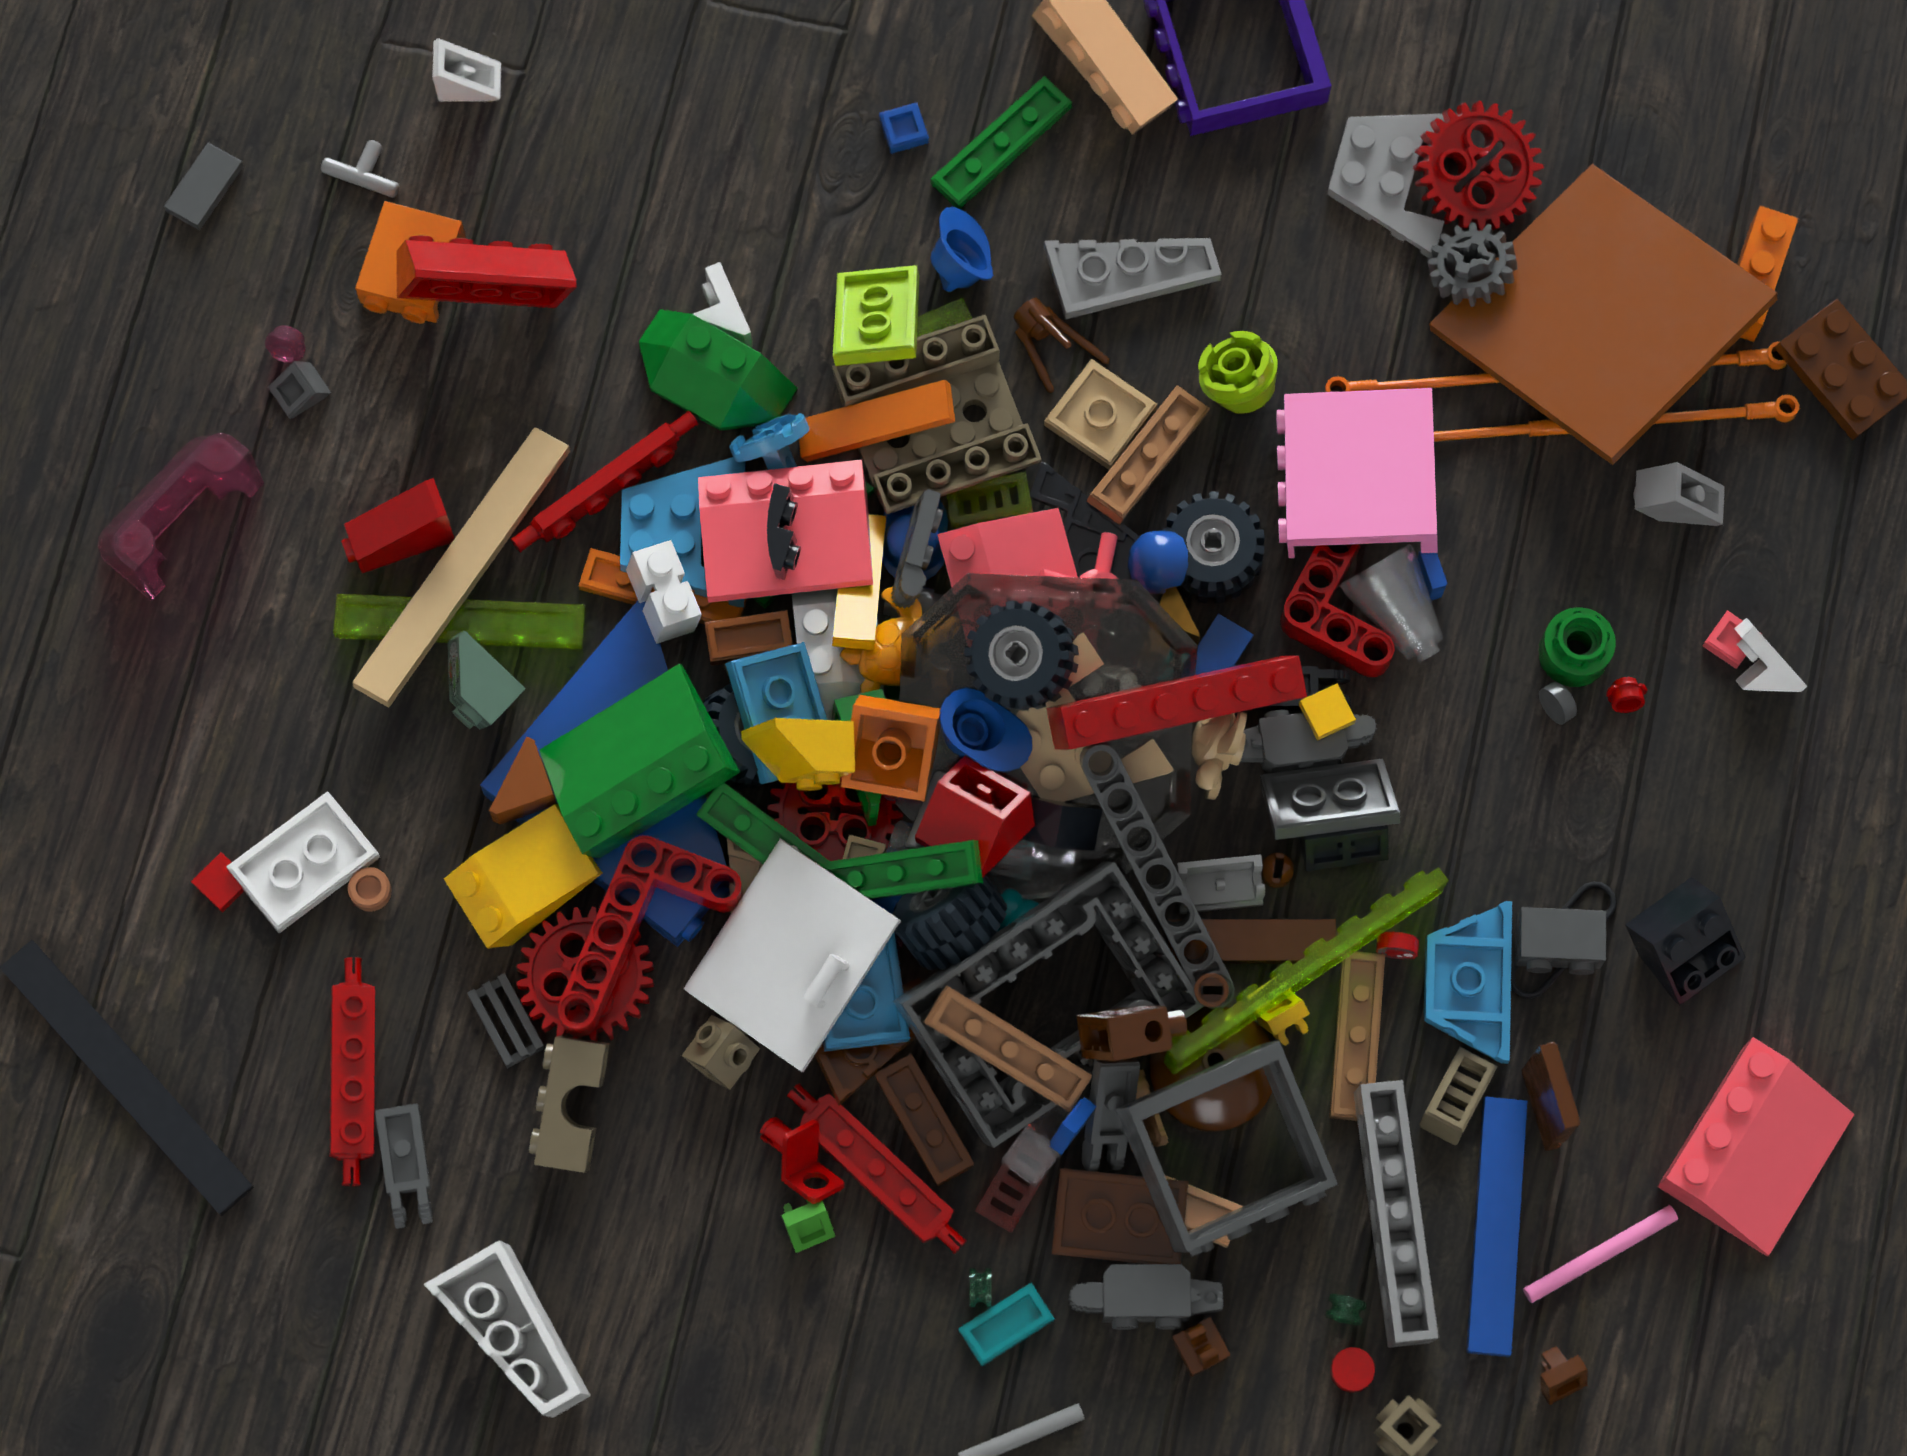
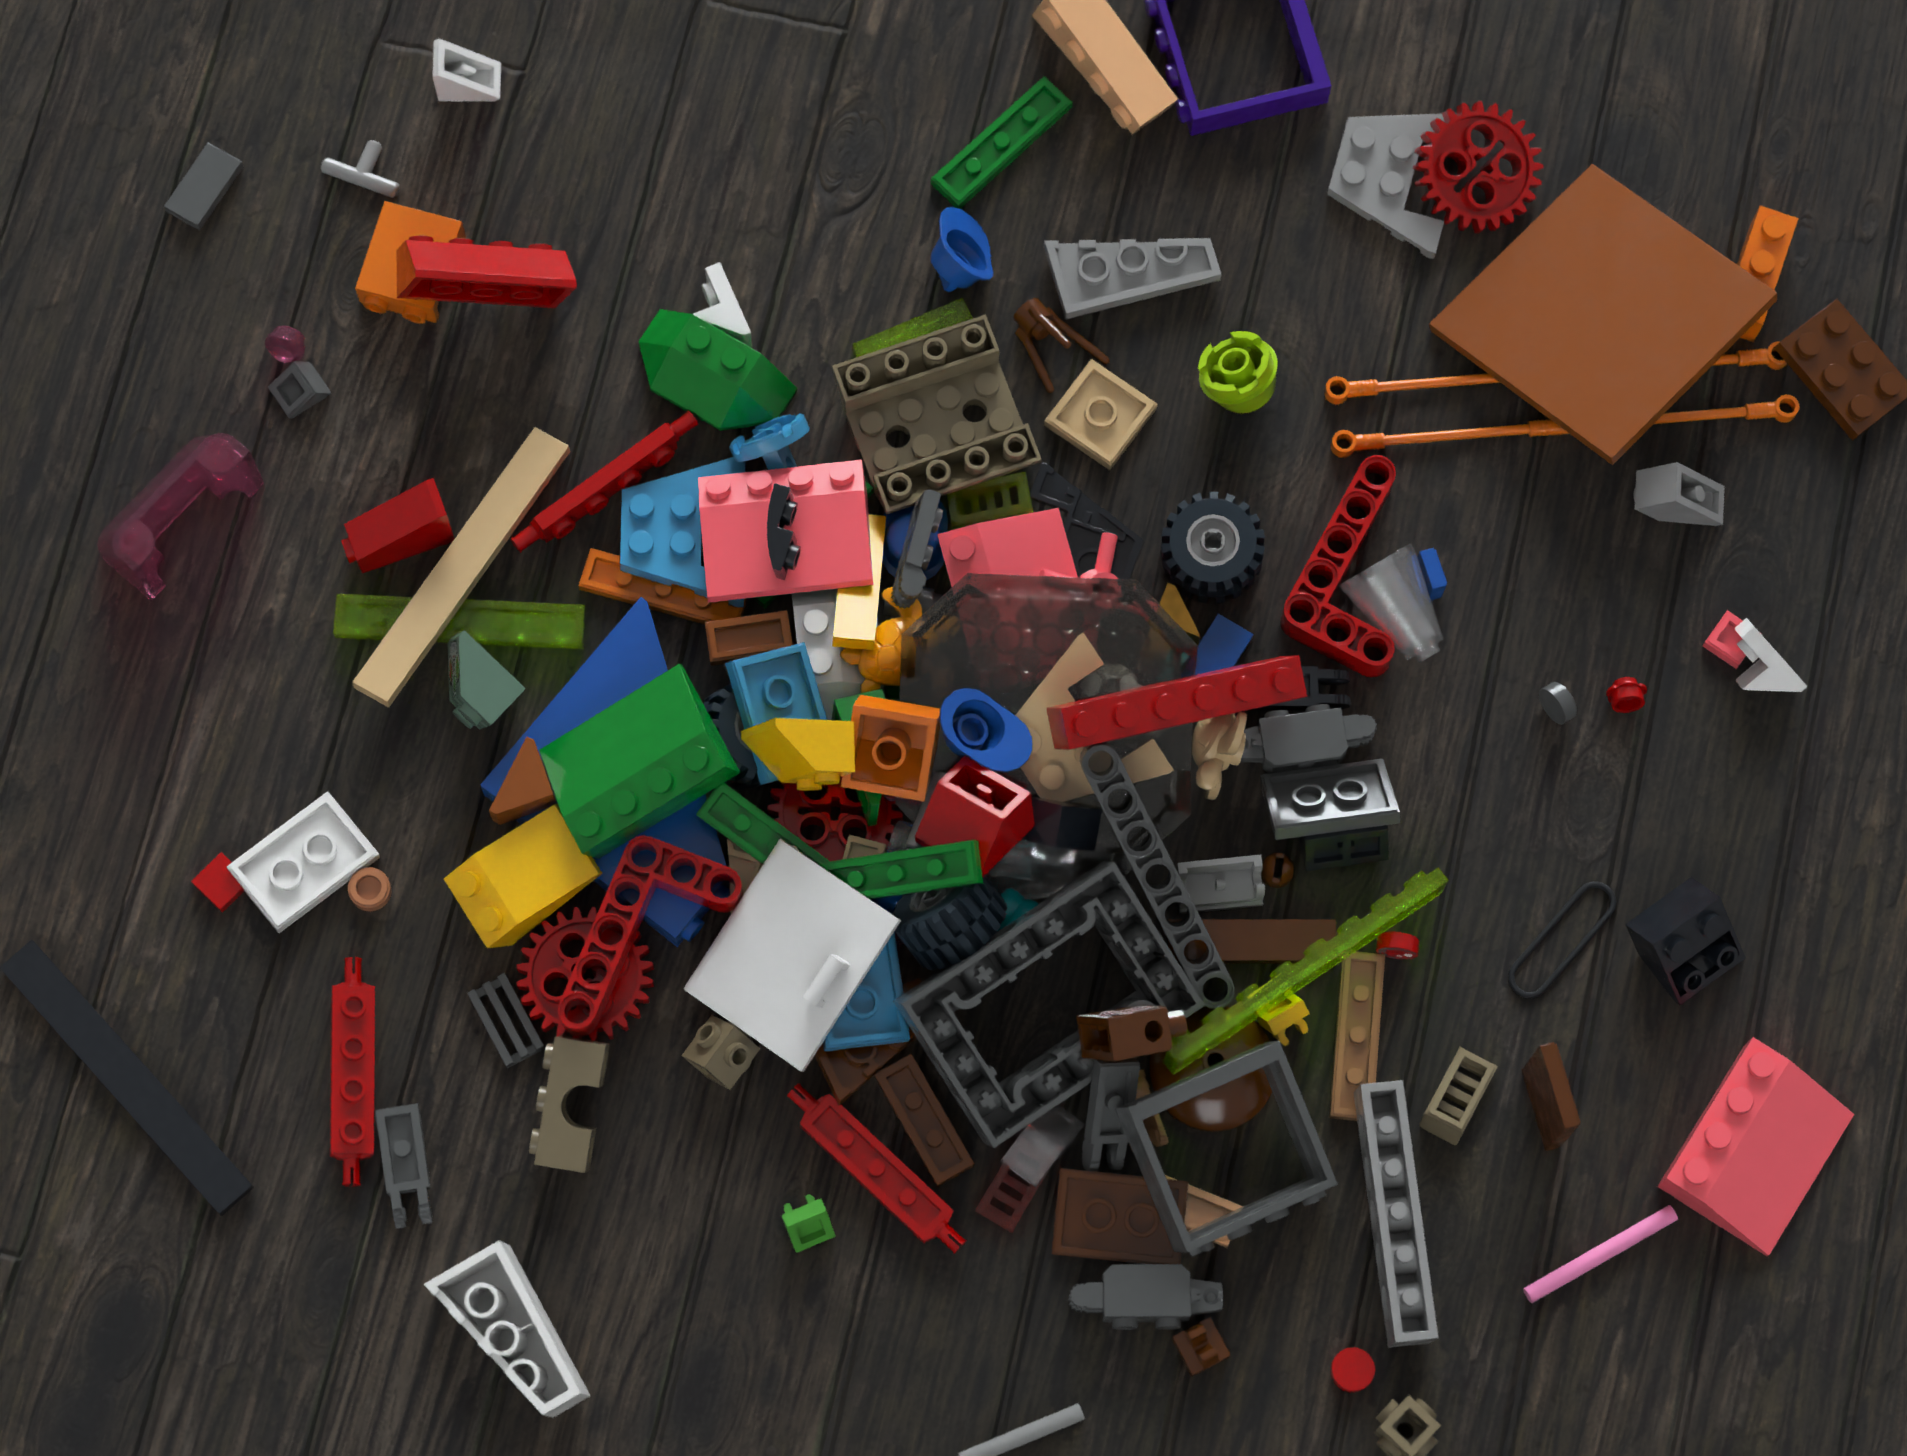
(672, 607): white piece -> none
(800, 1158): red bracket -> none
(876, 315): lime tile -> none
(878, 420): orange tile -> none
(904, 128): blue tile -> none
(980, 1287): clear green bush -> none
(1006, 1324): teal tile -> none
(1007, 1048): medium nougat tile -> none
(1021, 655): black wheel -> none
(1072, 1125): blue tile -> none
(1148, 455): medium nougat tile -> none
(1158, 561): blue hair -> none
(1211, 1000): reddish brown hinge -> none
(1327, 711): yellow tile -> none
(1346, 1309): clear green bush -> none
(1358, 468): bright pink panel -> none
(1471, 981): dark azure wing -> none
(1472, 264): dark grey gear -> none
(1496, 1227): blue tile -> none
(1560, 939): dark grey brick -> none
(1561, 1375): reddish brown tile -> none
(1589, 629): green piece -> none

